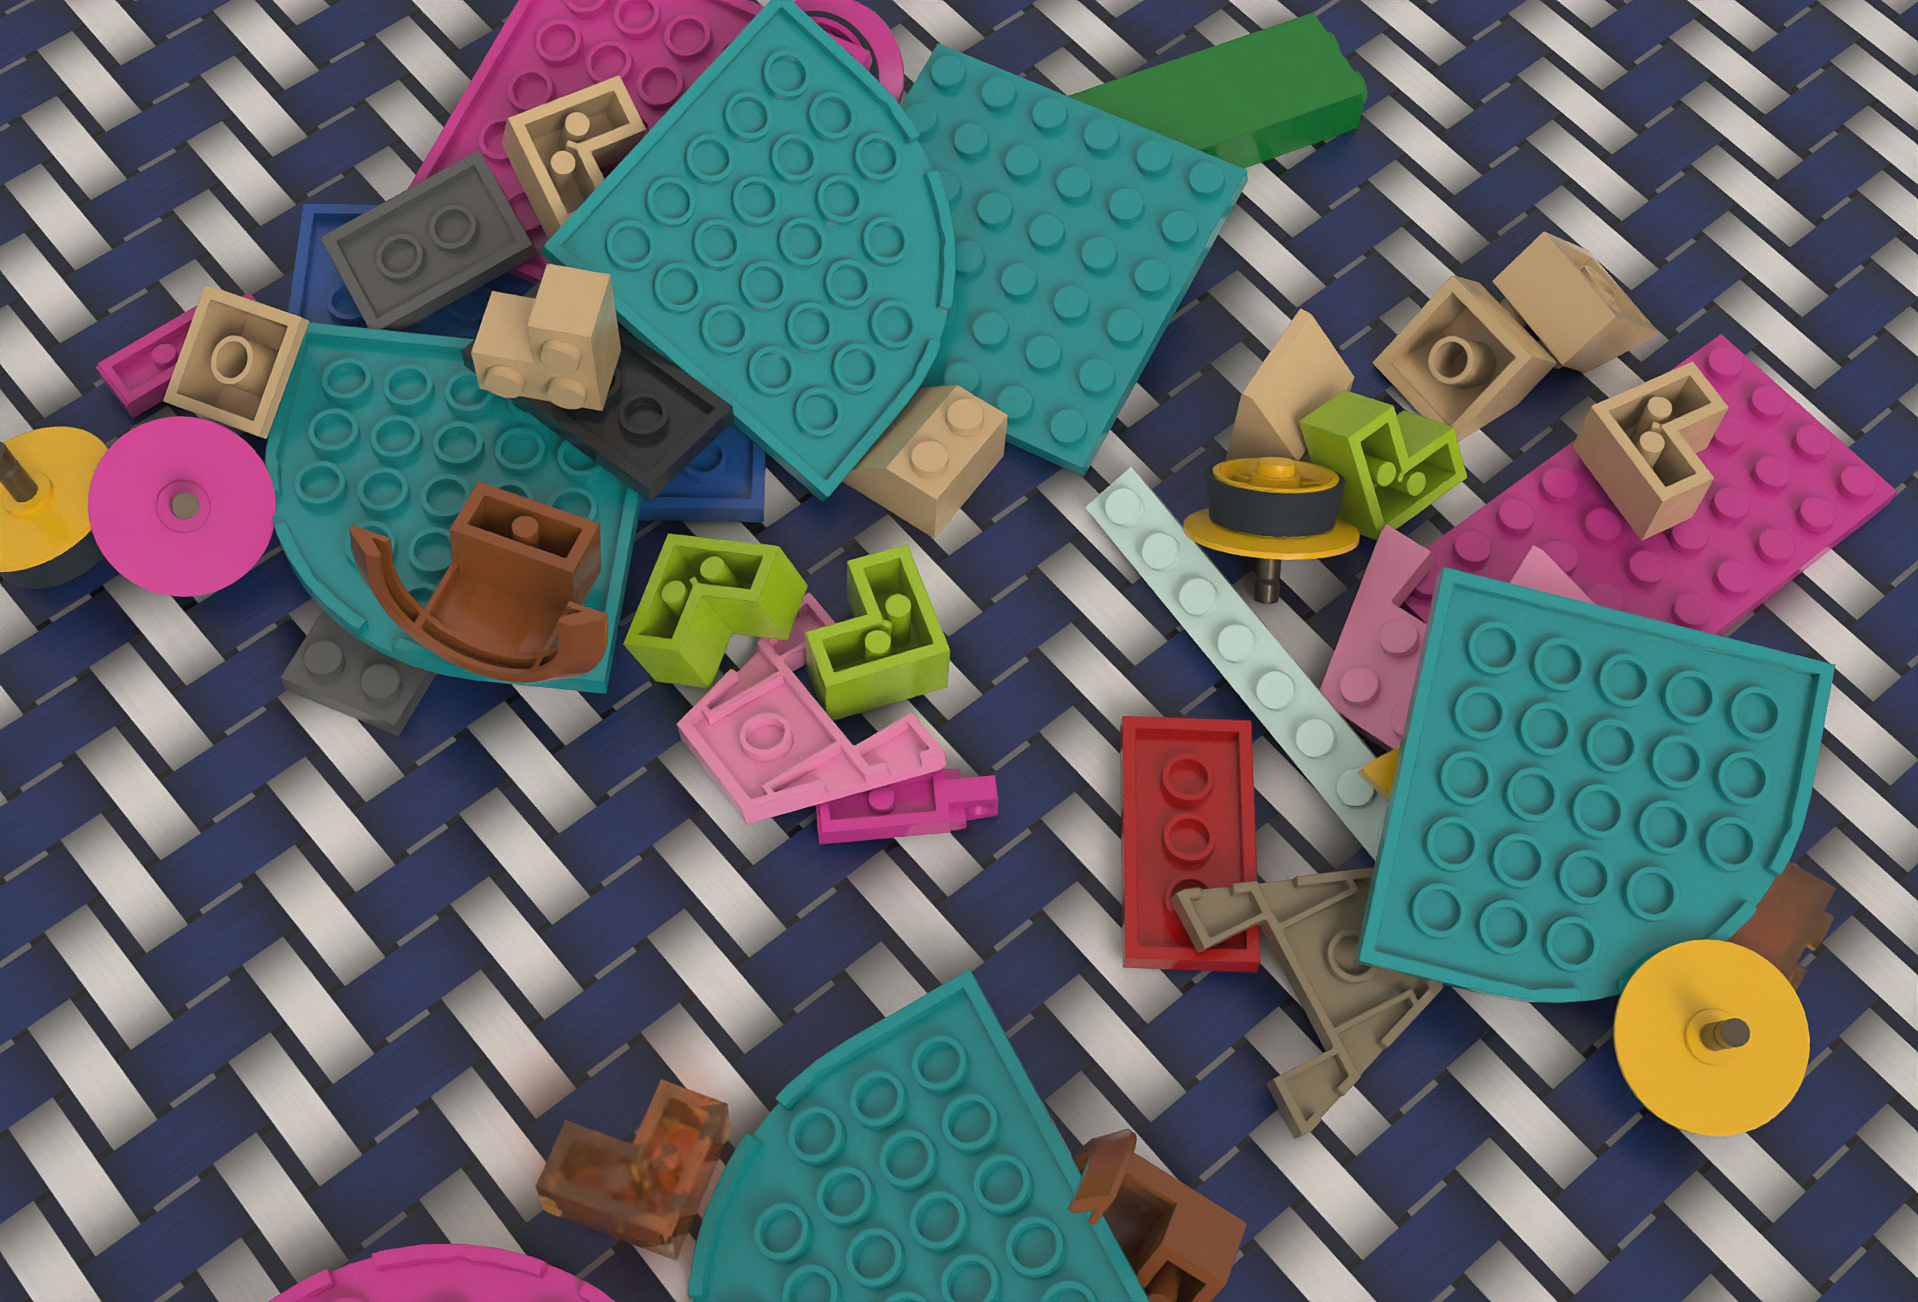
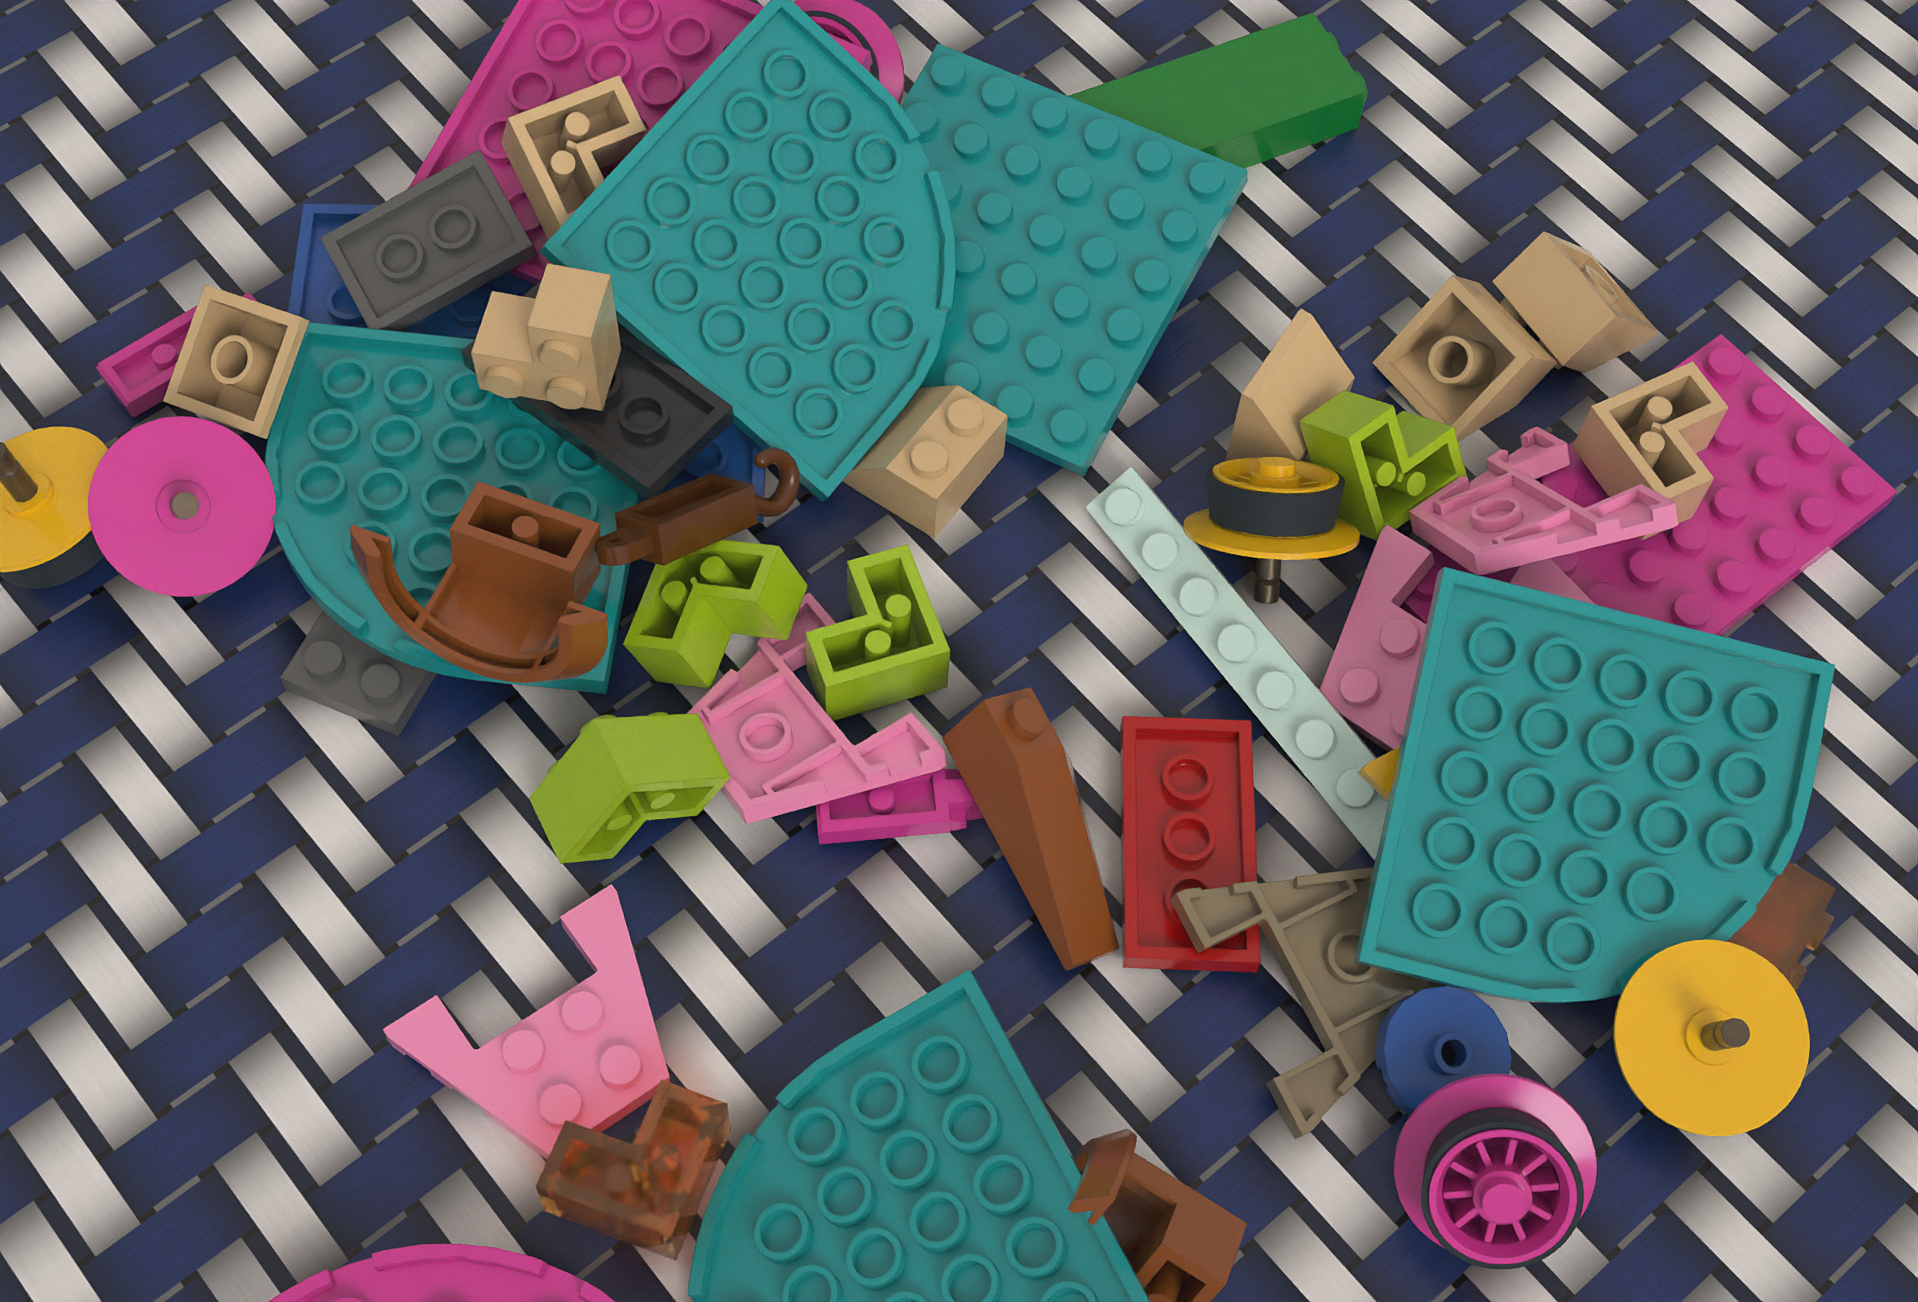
(573, 1060): none -> bright pink wing
(621, 777): none -> lime brick
(696, 515): none -> reddish brown piece
(1037, 818): none -> dark orange wedge
(1413, 1038): none -> blue plate
(1495, 1169): none -> dark pink piece
(1514, 520): none -> bright pink wing

